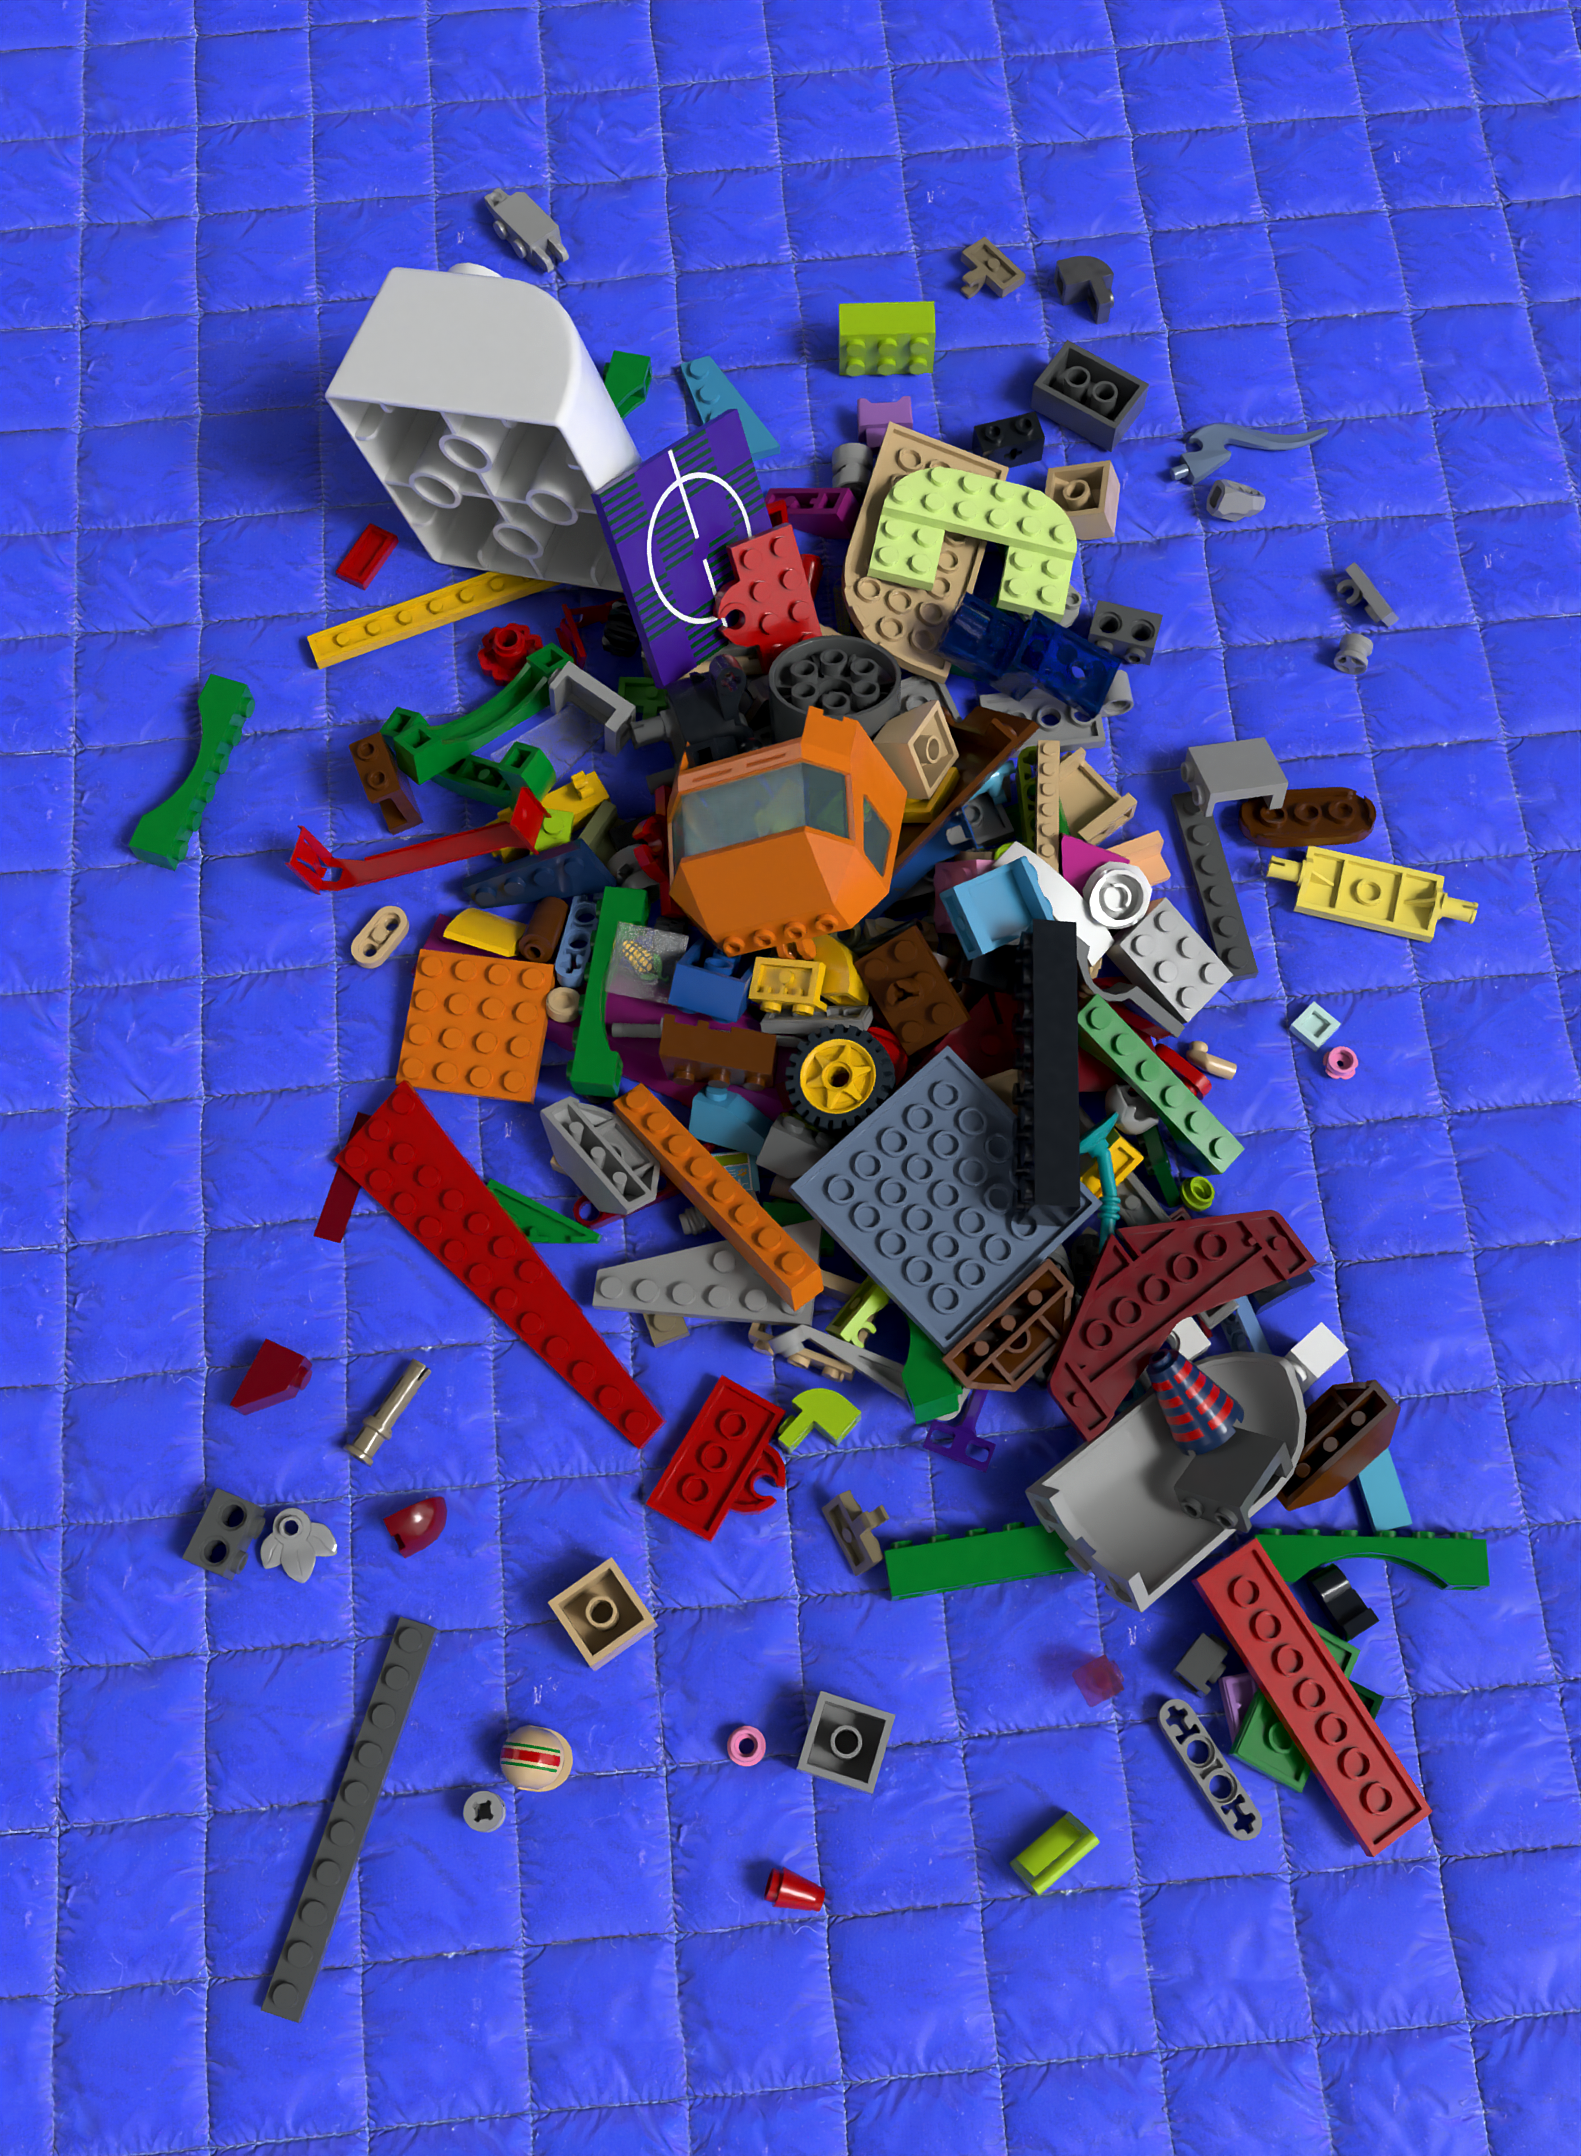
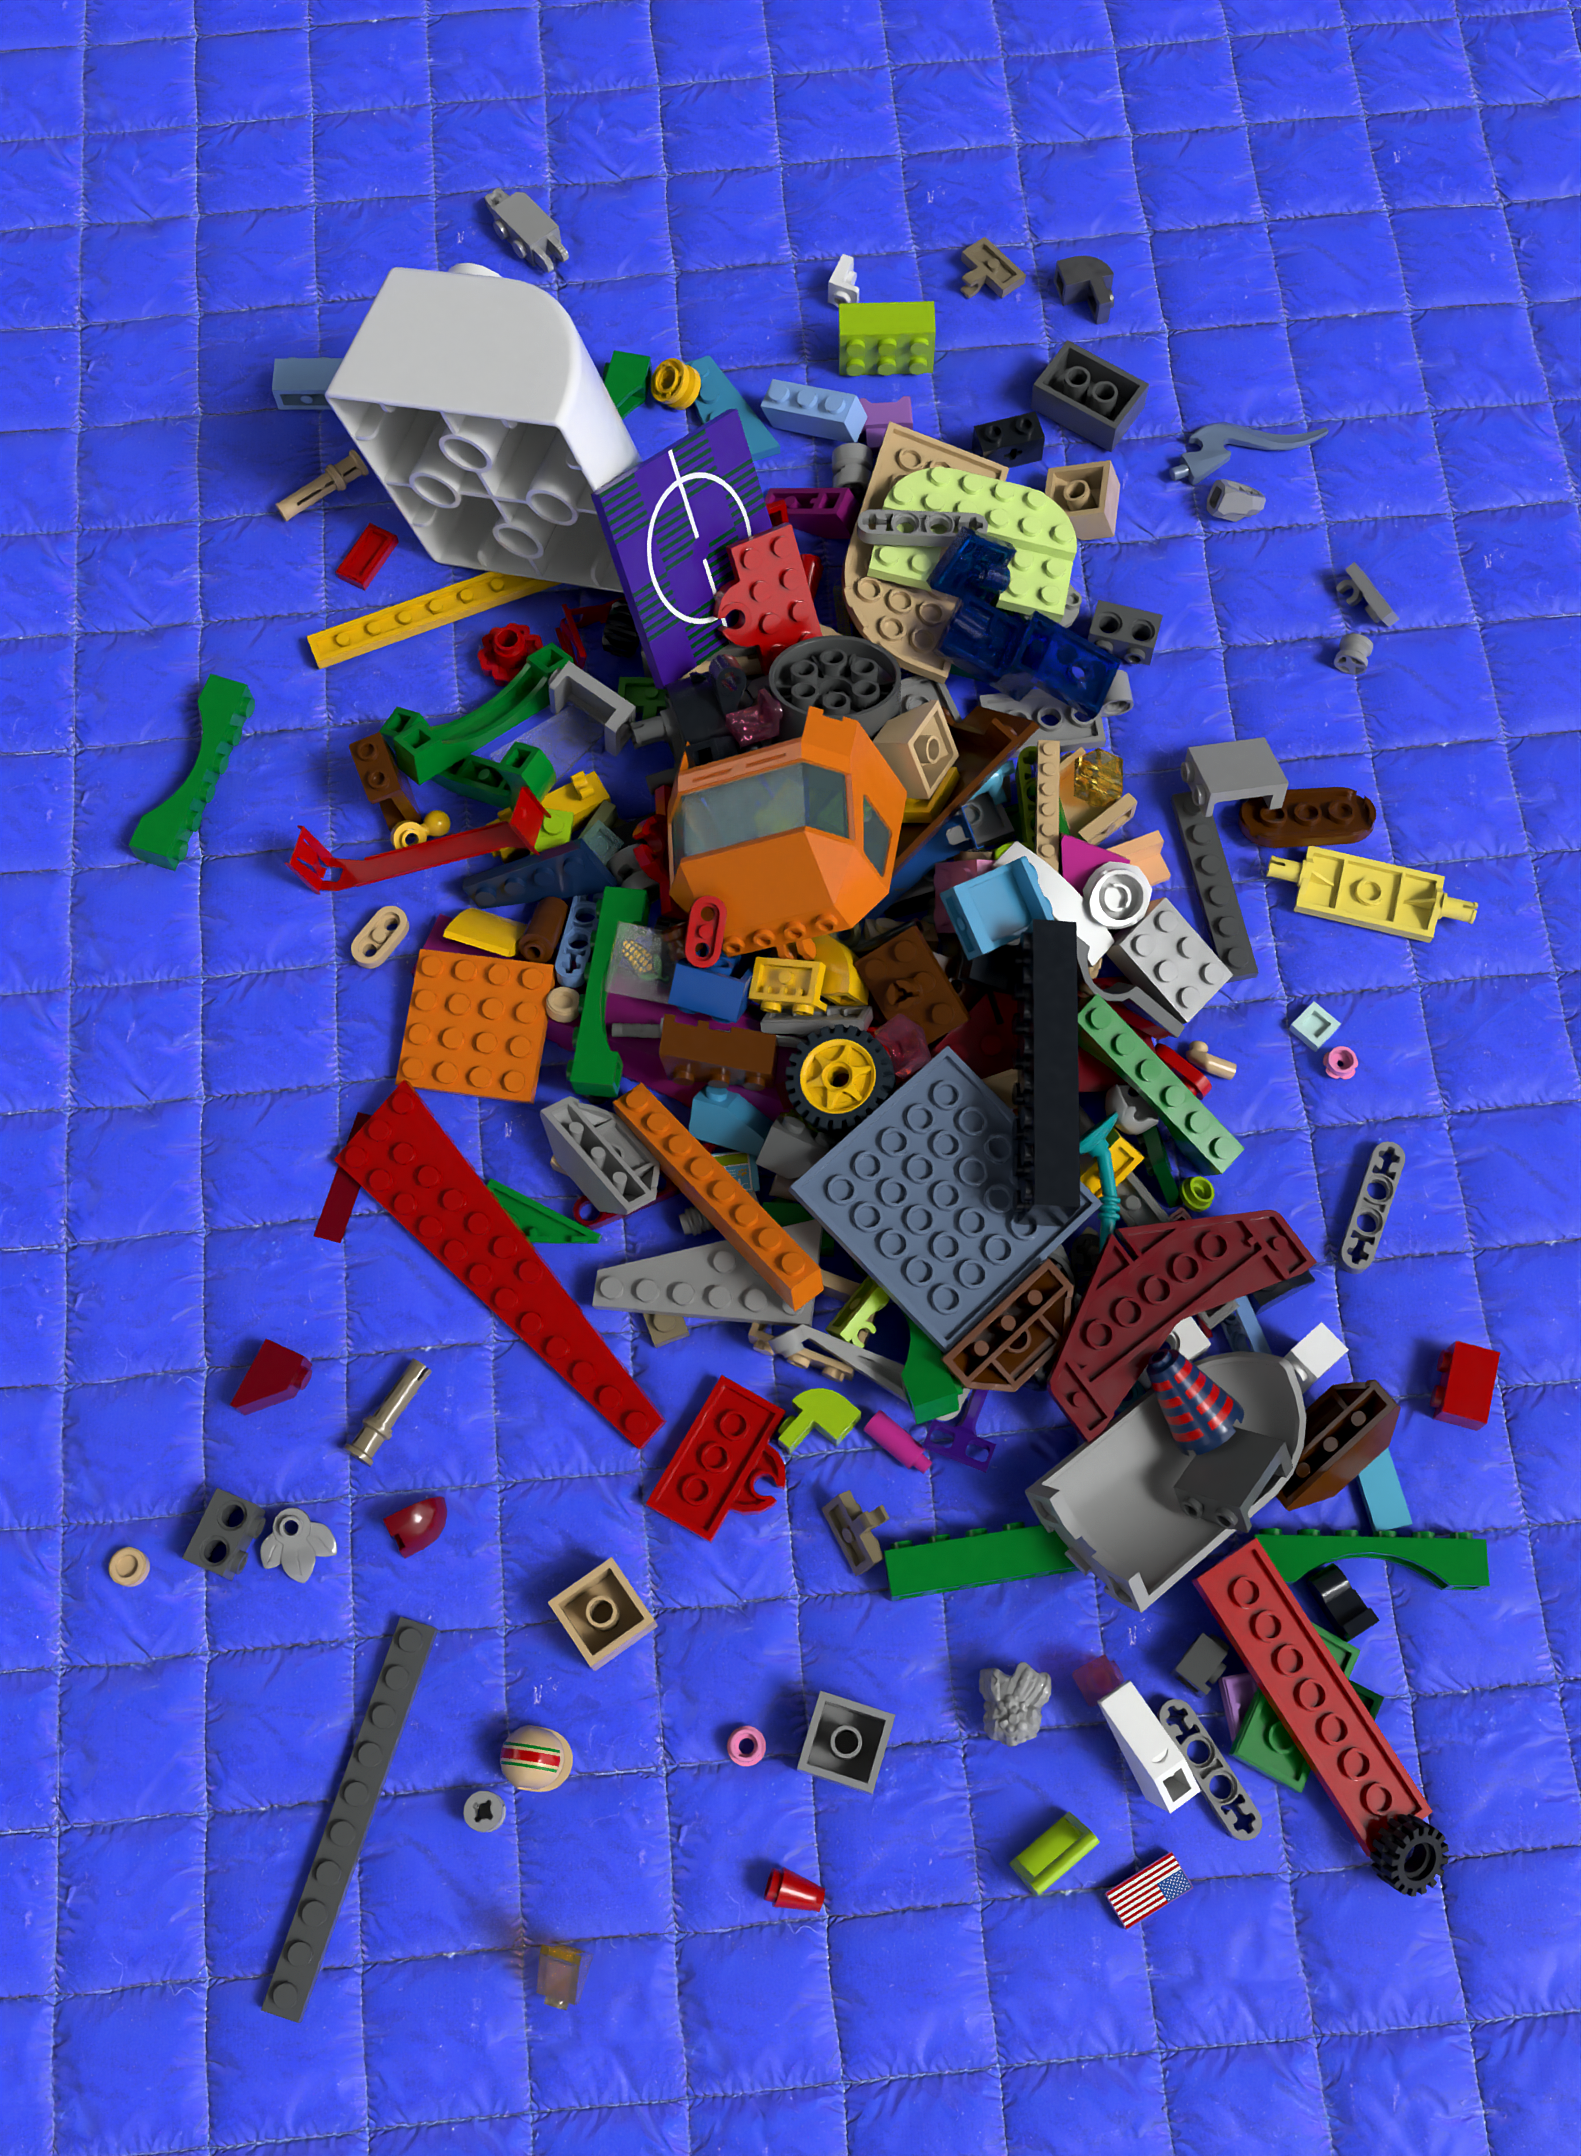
(129, 1567): none -> tan tile
(303, 382): none -> light blue brick
(334, 478): none -> tan pin
(435, 824): none -> yellow plate
(562, 1974): none -> slope
(602, 841): none -> clear light blue plate
(675, 384): none -> yellow wheel
(675, 939): none -> reddish brown wheel
(705, 932): none -> red plate
(757, 721): none -> clear pink bracket
(814, 411): none -> light blue brick
(842, 282): none -> white bracket
(897, 1442): none -> dark pink cylinder
(905, 1044): none -> clear pink bracket
(920, 521): none -> light grey beam
(973, 565): none -> clear blue plate
(1014, 1703): none -> light grey hair
(1098, 777): none -> clear yellow brick
(1148, 1749): none -> white slope
(1148, 1890): none -> tile
(1369, 1206): none -> light grey beam
(1395, 1845): none -> black tyre
(1465, 1385): none -> red brick

